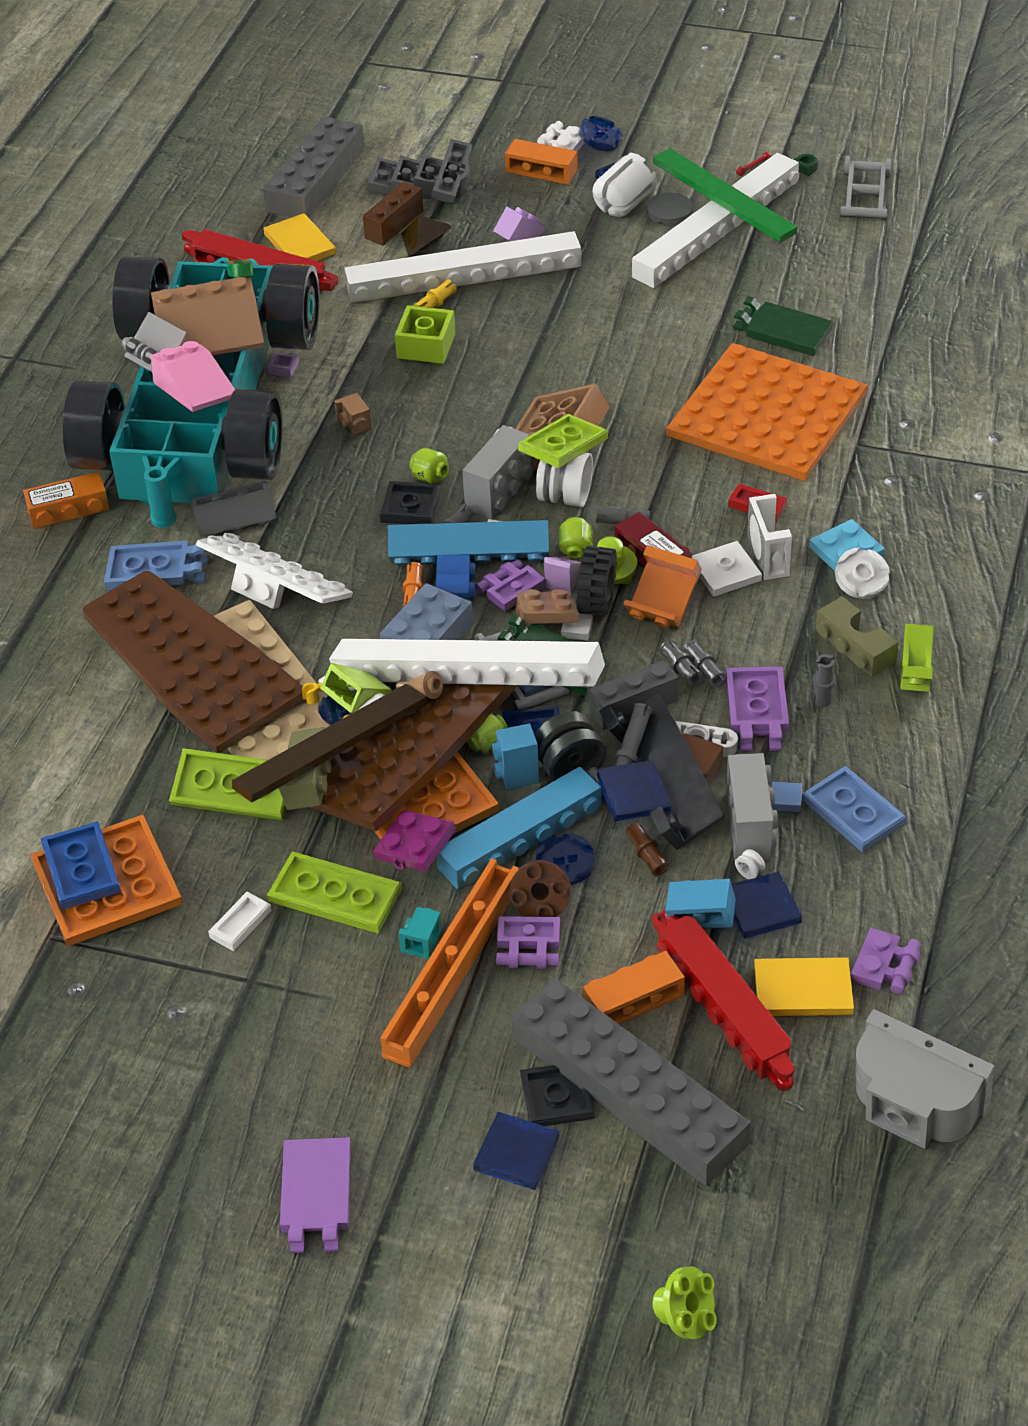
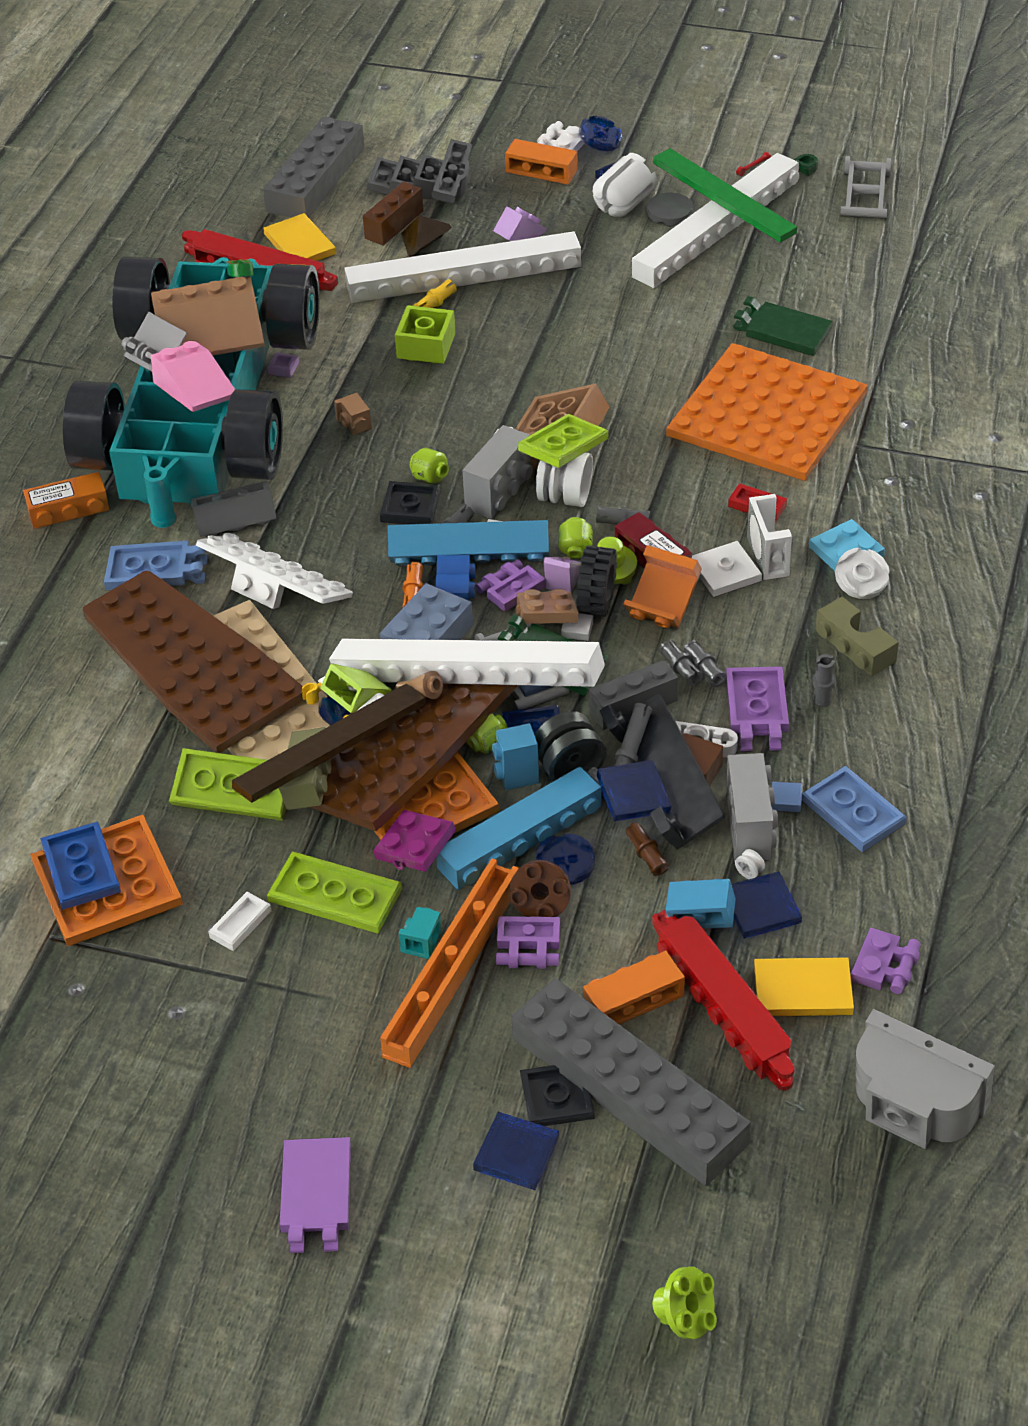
(916, 657): lime arch -> none

